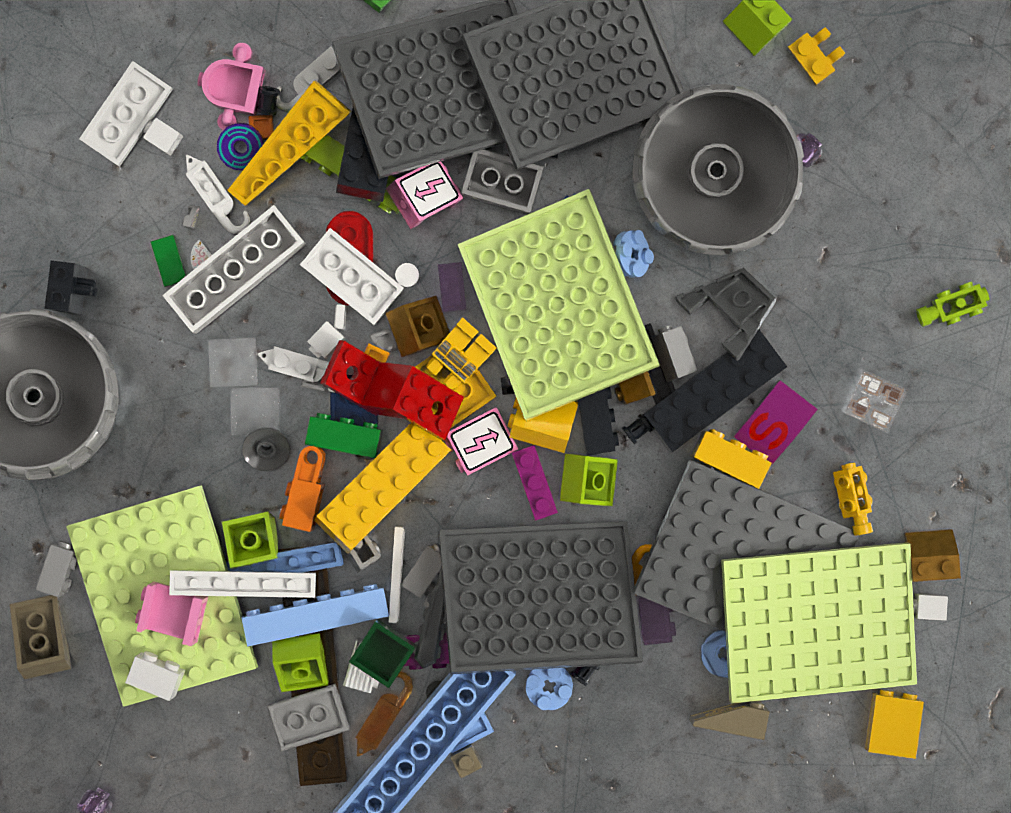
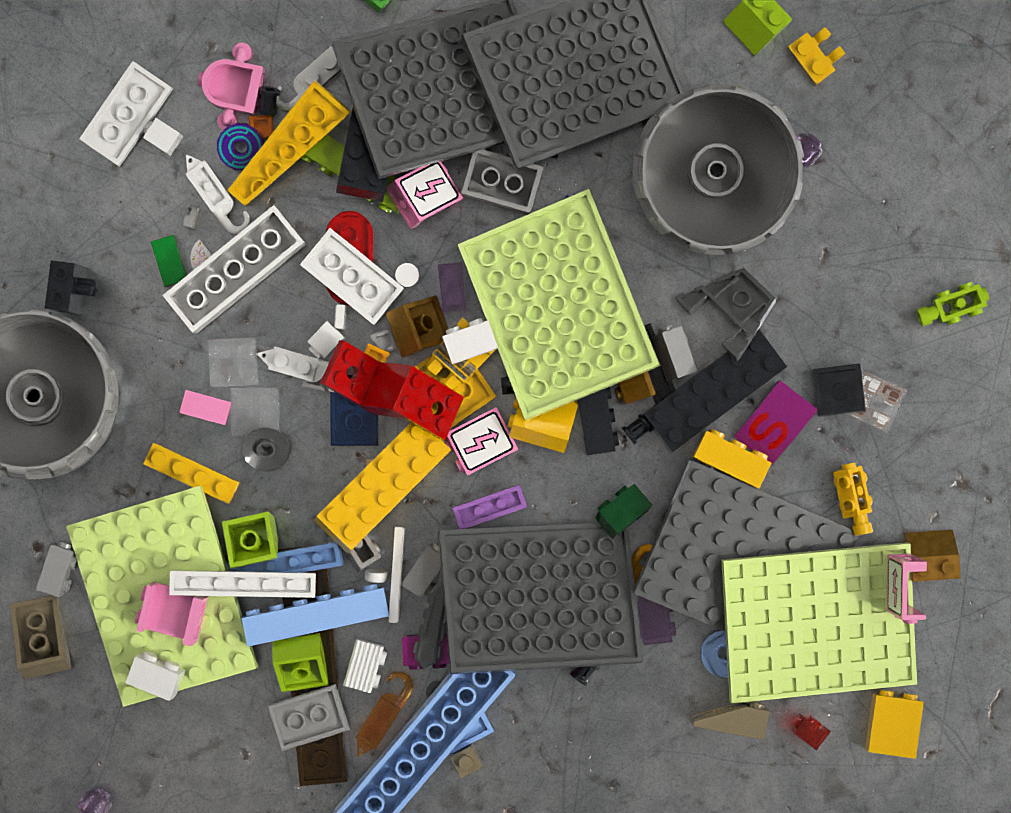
(191, 472): none -> yellow plate
(205, 407): none -> bright pink tile
(304, 492): orange brick -> none
(343, 435): green brick -> none
(375, 575): none -> white tile
(382, 653): dark green piece -> none
(469, 341): none -> white brick
(489, 507): none -> medium lavender plate
(534, 482): magenta brick -> none
(549, 700): light blue plate -> none
(588, 480): lime slope -> none
(623, 510): none -> dark green brick
(633, 243): light blue plate -> none
(809, 730): none -> clear red brick
(839, 390): none -> black plate
(897, 584): none -> bright pink panel
(930, 606): white brick -> none

